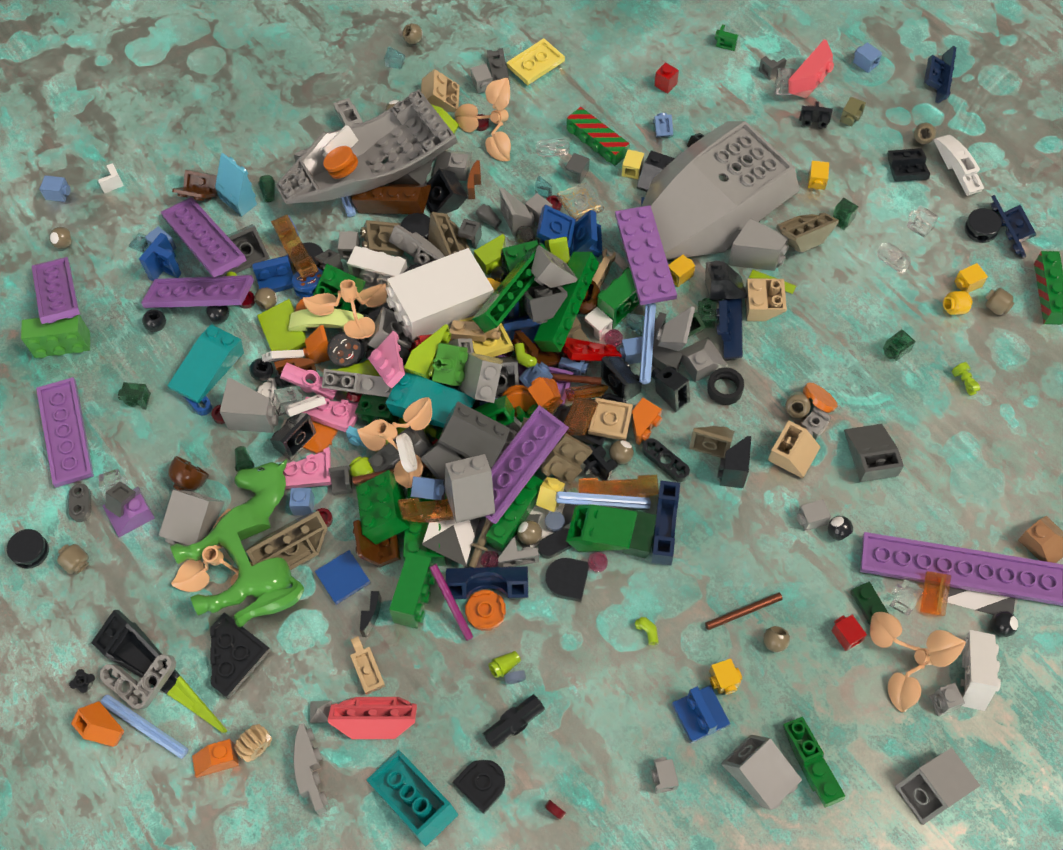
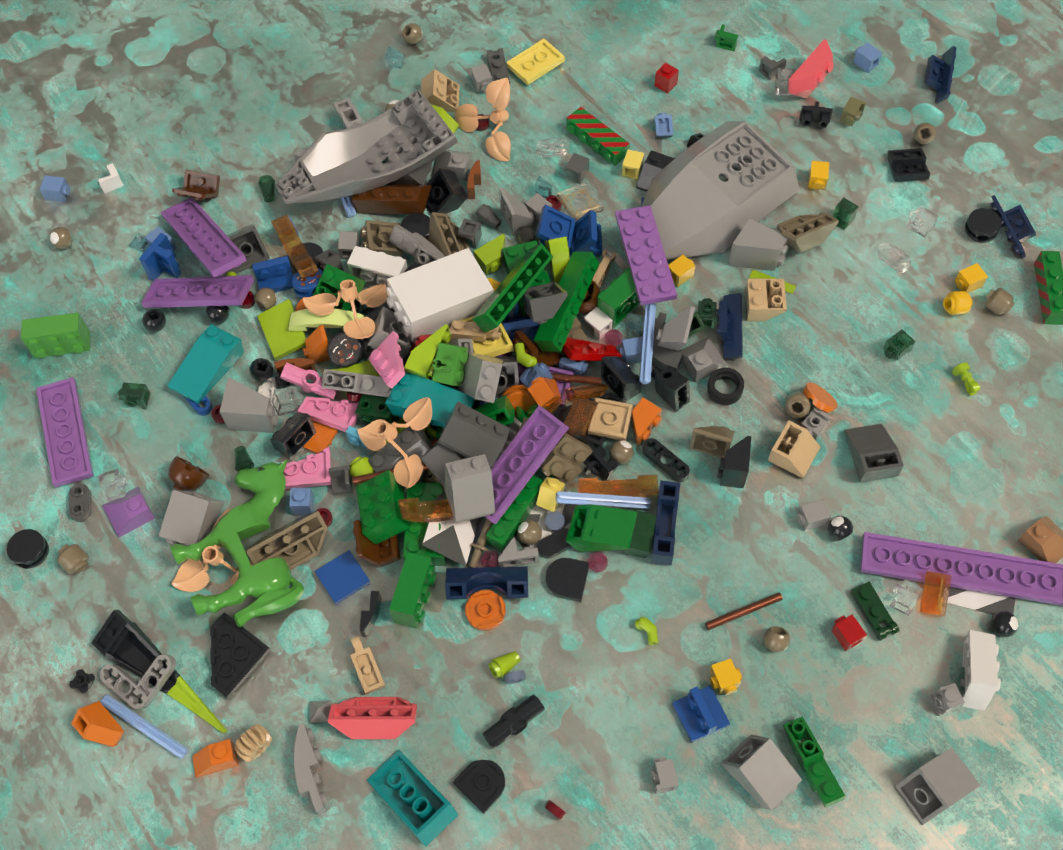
(55, 290): medium lavender plate -> none
(118, 497): dark grey panel -> none
(234, 186): medium azure slope -> none
(274, 356): white tile -> none
(305, 405): white tile -> none
(340, 162): orange head -> none
(344, 137): white panel -> none
(406, 452): white tile -> none
(427, 488): medium blue brick -> none
(451, 602): magenta bar -> none
(499, 274): black cone -> none
(551, 270): light grey slope -> none
(723, 281): black slope -> none
(941, 651): light nougat plant -> none
(962, 162): white slope -> none

